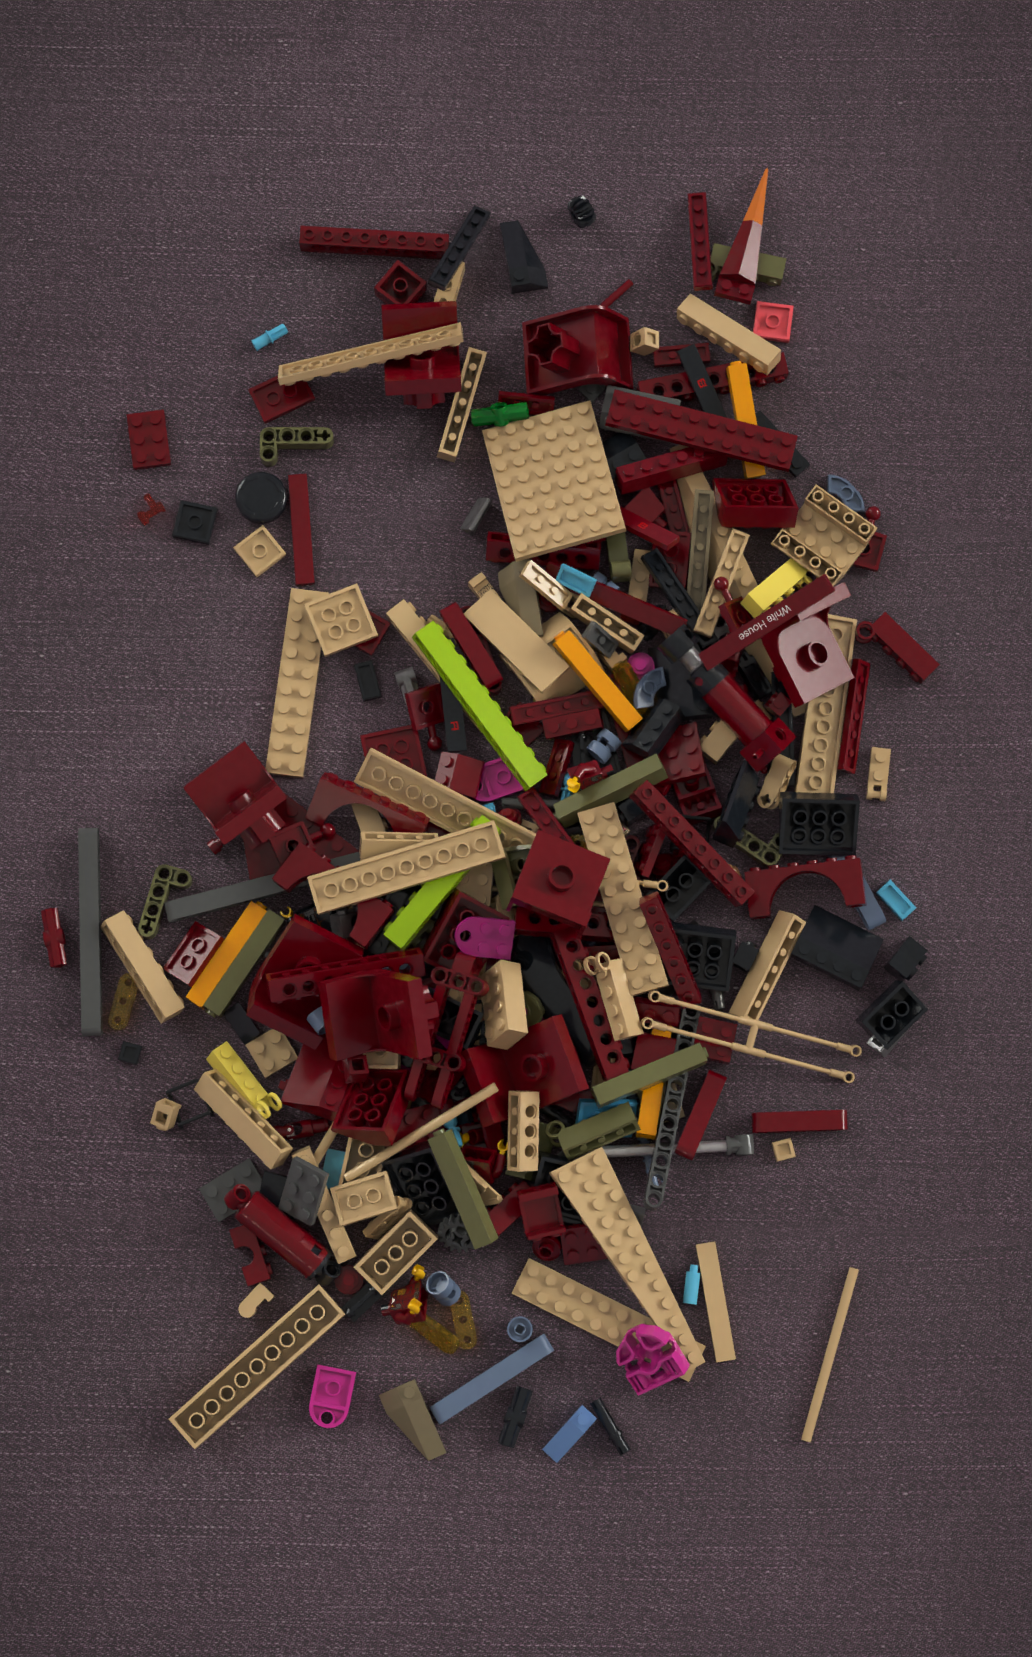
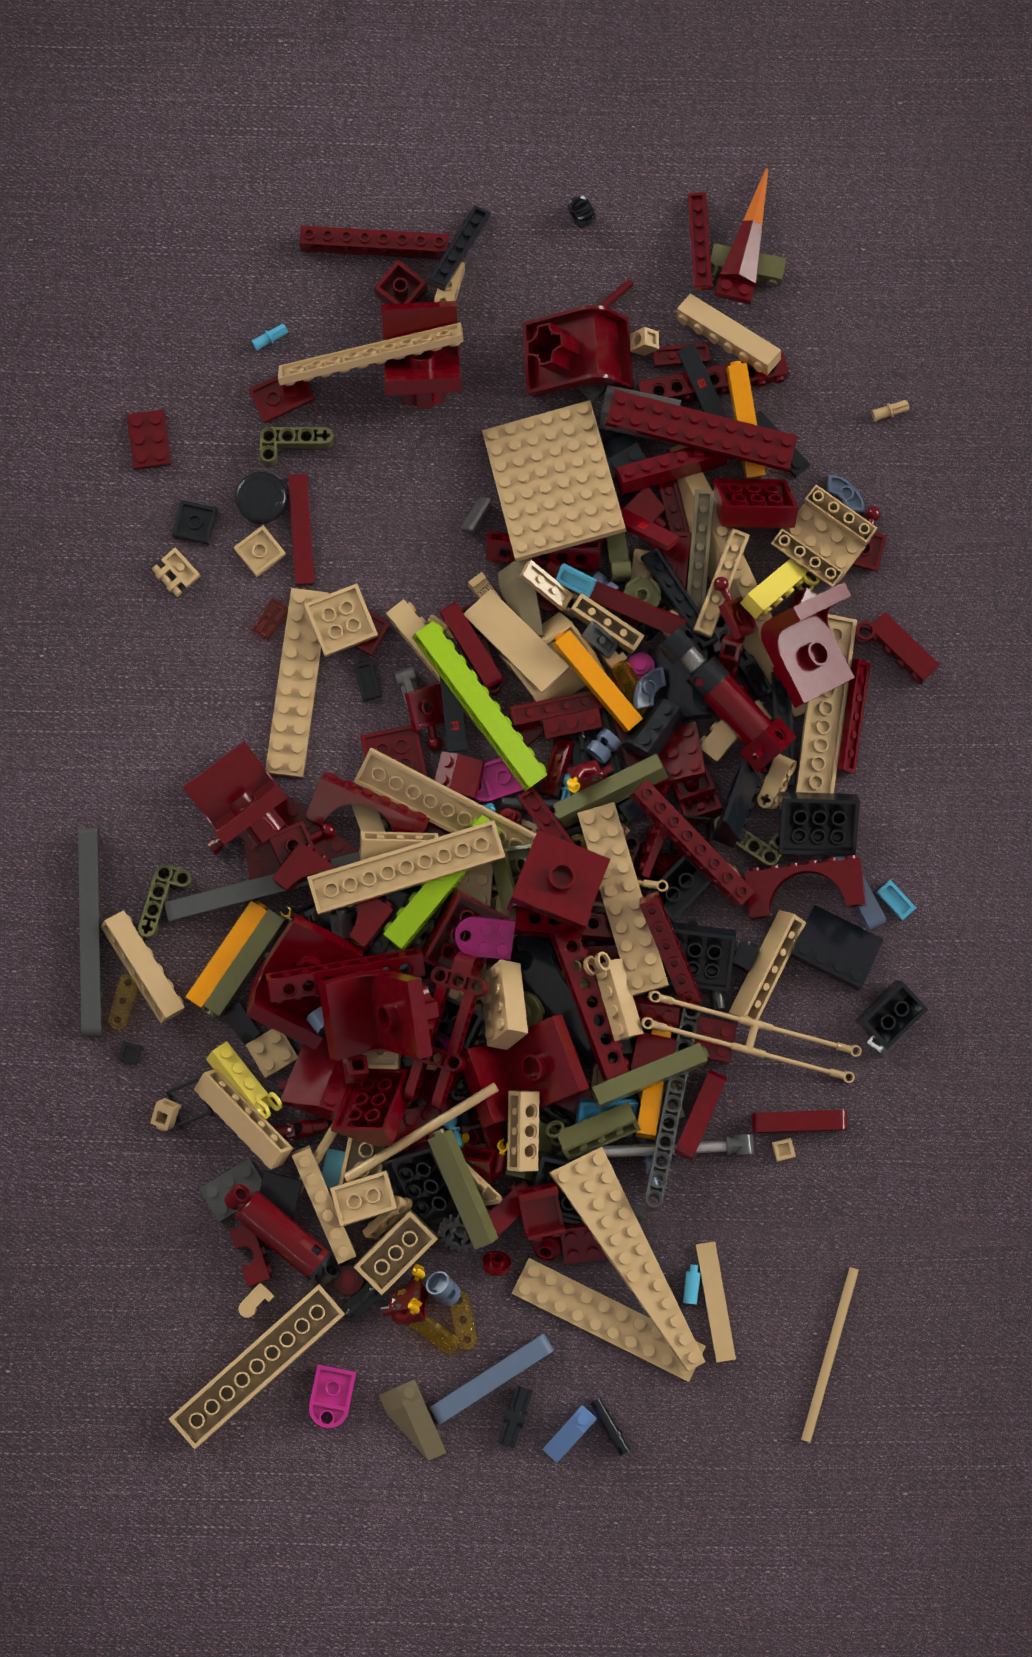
(54, 937): dark red piece -> none
(155, 509): clear red piece -> none
(180, 567): none -> tan plate
(193, 954): dark red plate -> none
(270, 619): none -> clear red tile
(303, 1190): dark grey plate -> none
(461, 405): tan brick -> none
(496, 1263): none -> dark red plate
(500, 414): green piece -> none
(519, 1329): sand blue wheel -> none
(522, 262): black wedge -> none
(536, 403): dark red plate -> none
(644, 585): none -> olive plate
(651, 1340): dark pink connector -> none
(766, 622): dark red tile -> none
(773, 321): coral tile -> none
(777, 704): dark red brick -> none
(878, 773): tan plate -> none
(890, 410): none -> tan axle
(906, 959): black brick -> none

